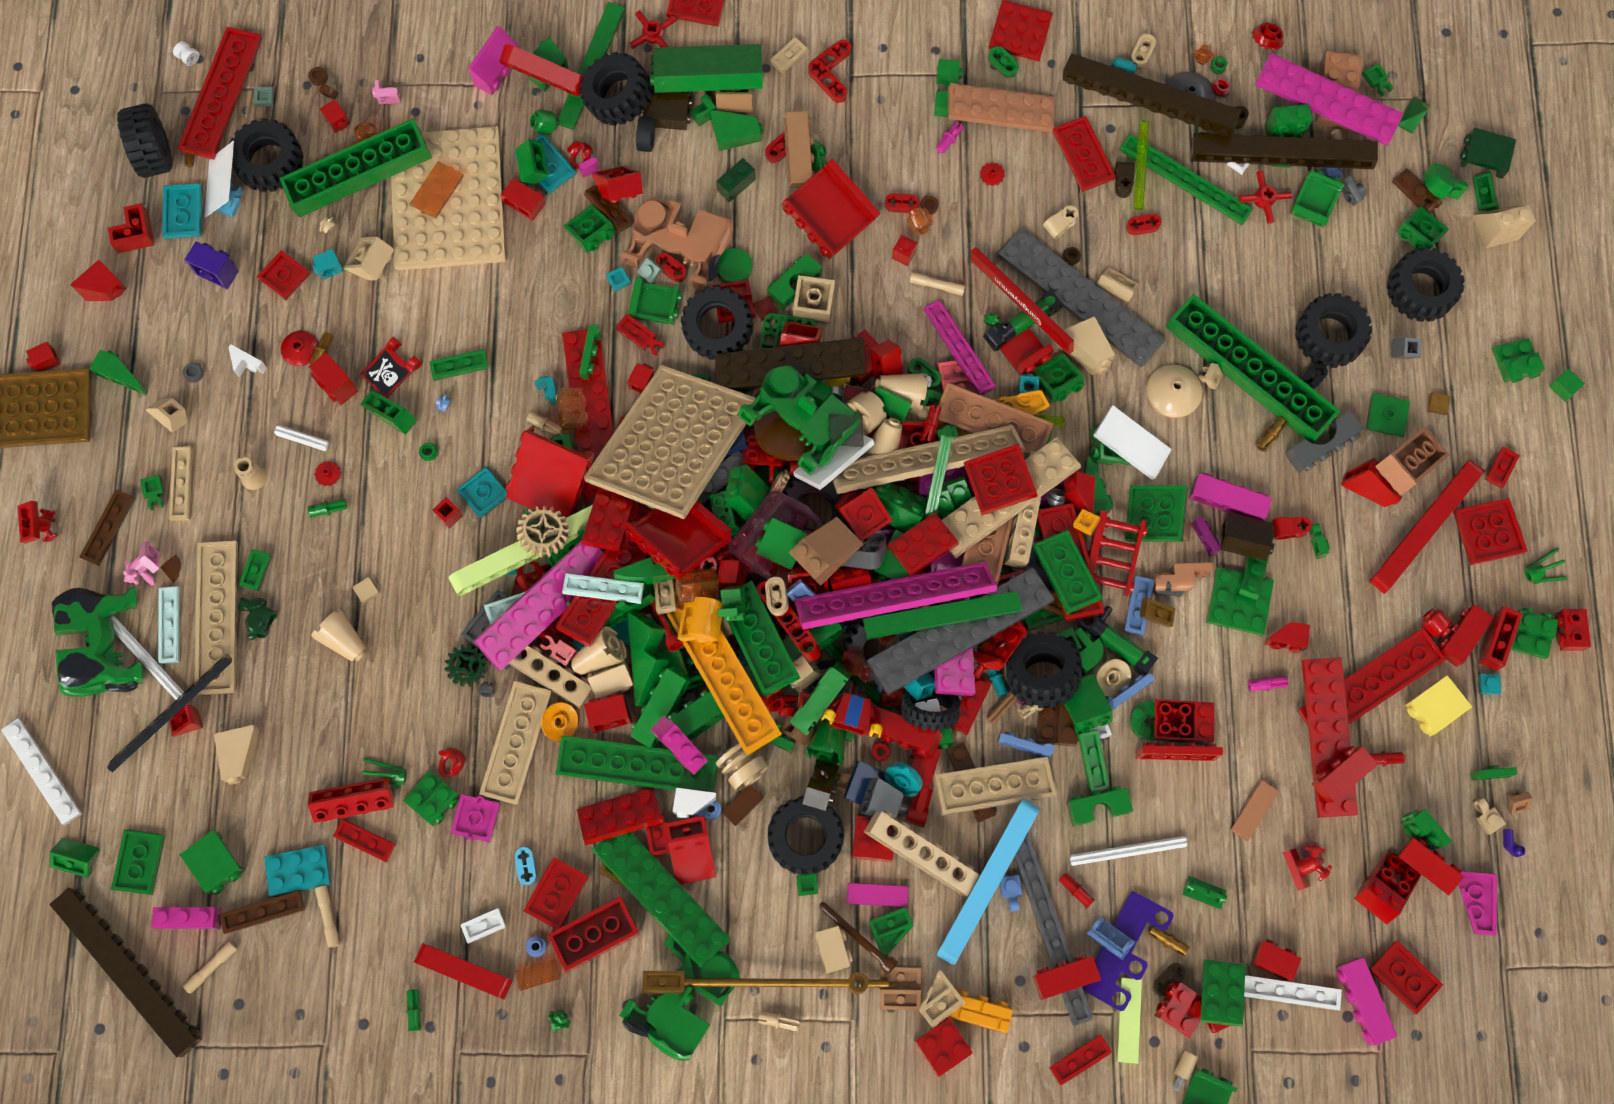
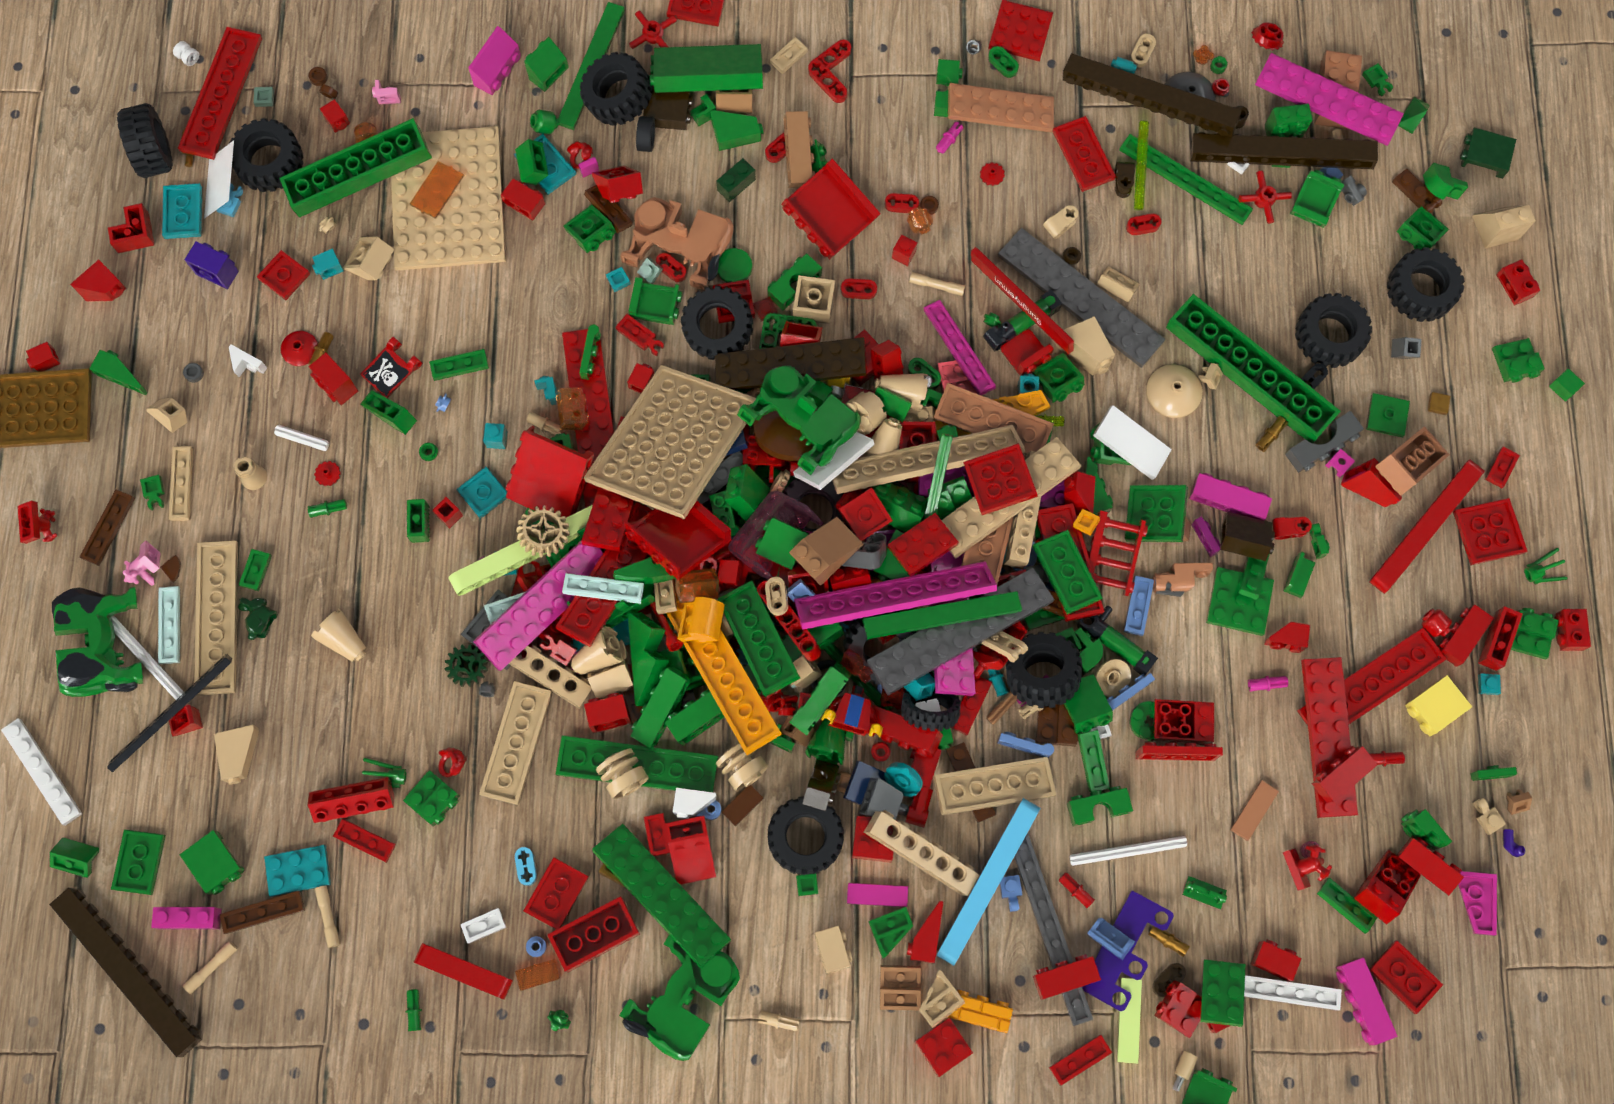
(366, 590): tan tile -> none
(418, 520): none -> green brick
(475, 818): dark pink plate -> none
(495, 436): none -> teal brick
(541, 69): red beam -> none
(567, 721): light orange dish -> none
(619, 816): red plate -> none
(624, 777): none -> tan wheel
(674, 982): pearl gold bar -> none
(679, 744): dark pink arch -> none
(733, 603): green brick -> none
(840, 423): clear smoke piece -> none
(859, 287): none -> red plate
(887, 963): reddish brown piece -> none
(926, 940): none -> red slope
(930, 424): red pin -> none
(973, 50): none -> dark grey hinge
(1004, 643): none -> tan plate
(1056, 497): flat silver plate -> none
(1157, 612): pearl gold plate -> none
(1299, 576): none -> green panel
(1340, 468): none -> dark pink piece
(1347, 905): none -> green plate
(1485, 192): green slope -> none
(1518, 282): none -> red brick

